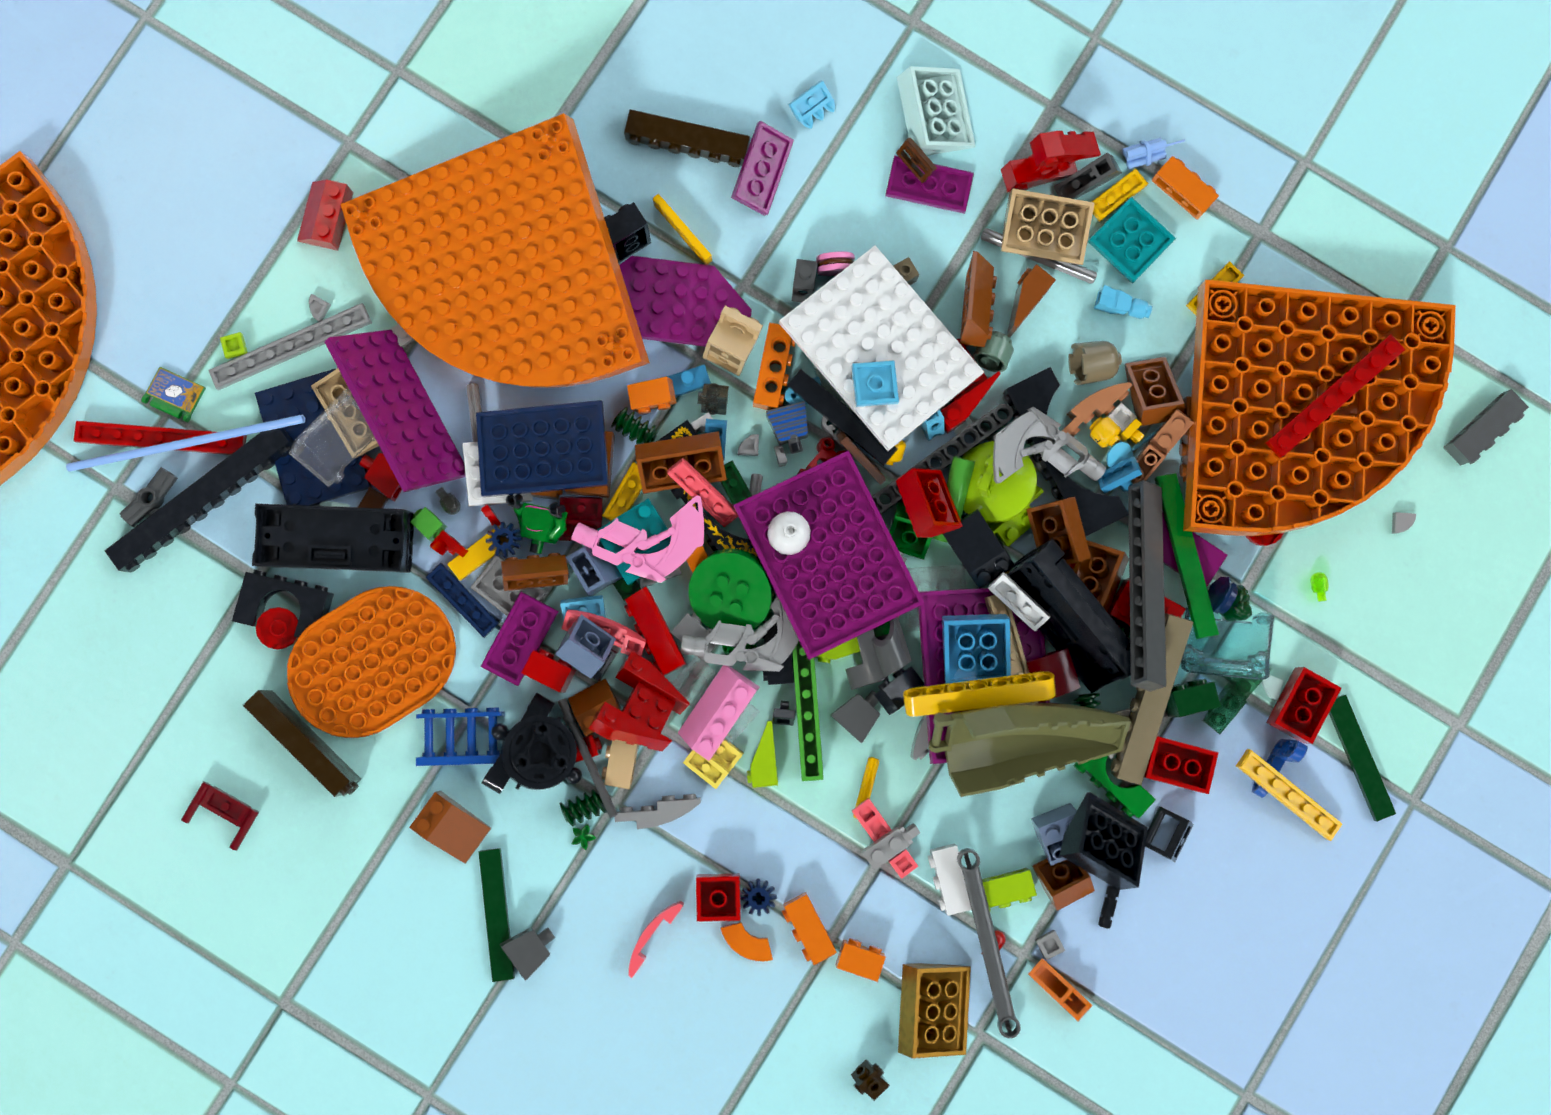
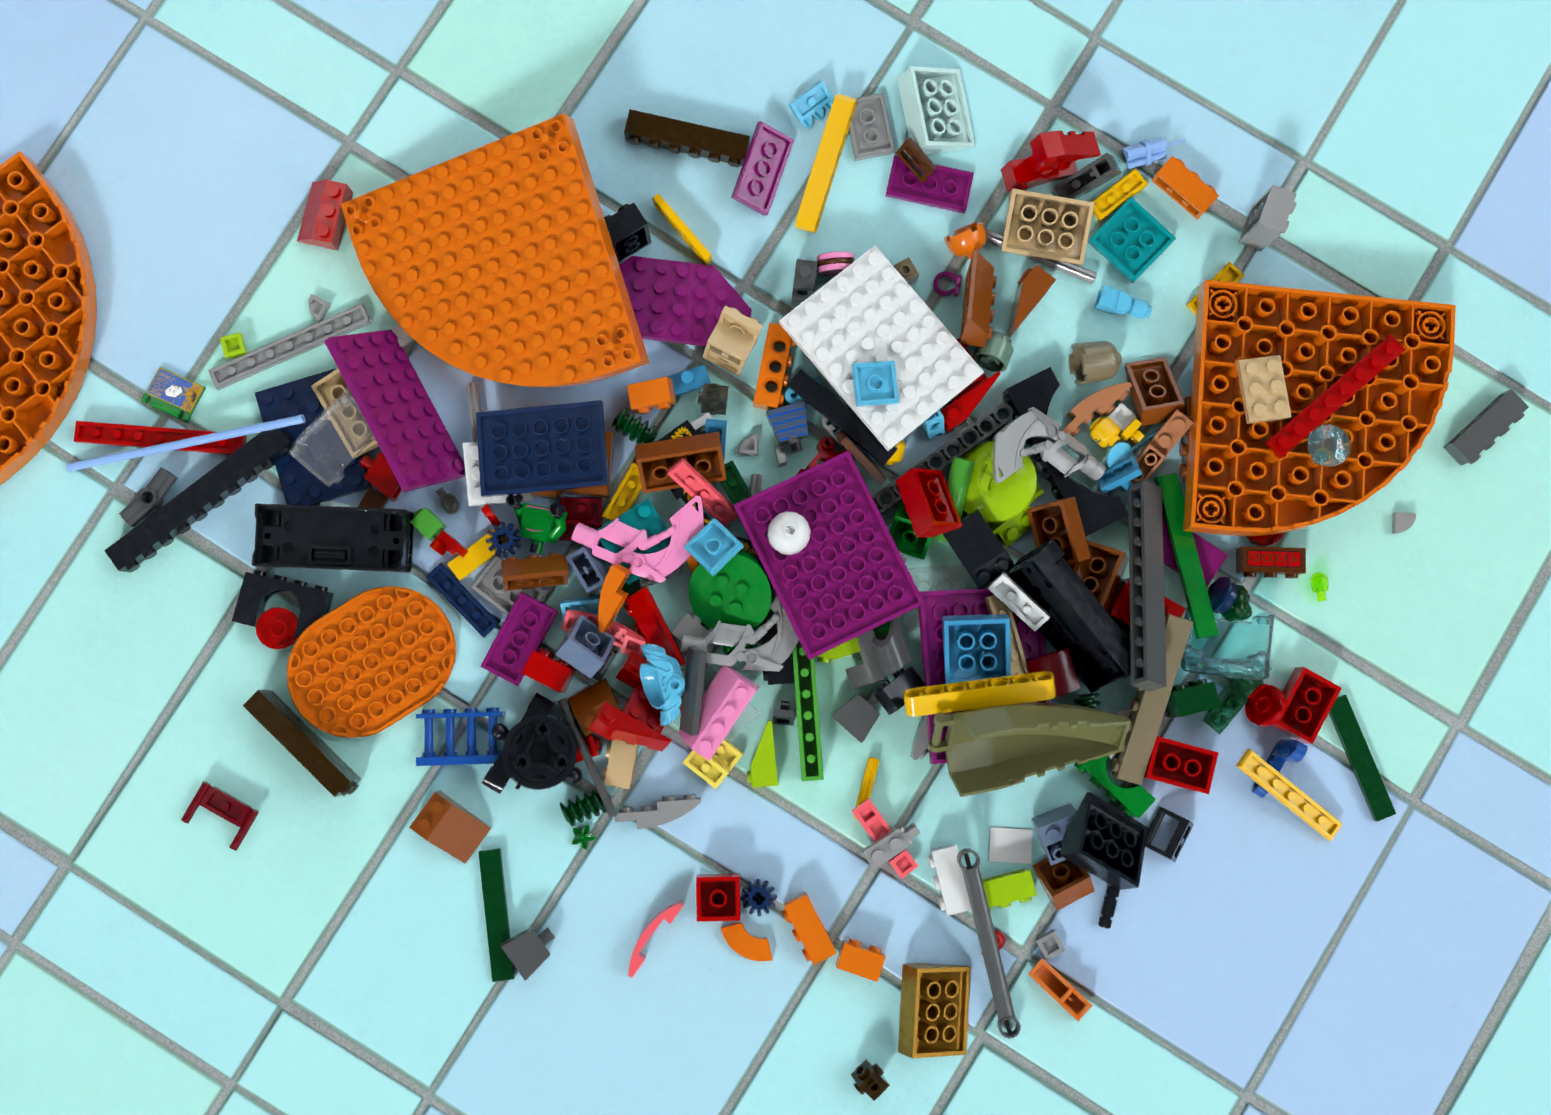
(612, 596): none -> orange slope
(662, 682): none -> medium azure piece
(693, 690): none -> dark grey tile
(713, 546): none -> medium azure tile
(825, 163): none -> yellow beam
(871, 129): none -> light grey tile
(957, 279): none -> magenta piece
(967, 240): none -> orange cylinder
(1010, 845): none -> white sticker
(1263, 389): none -> tan plate
(1265, 705): none -> red tile
(1268, 218): none -> light grey brick
(1271, 561): none -> reddish brown brick
(1328, 445): none -> clear light blue dish

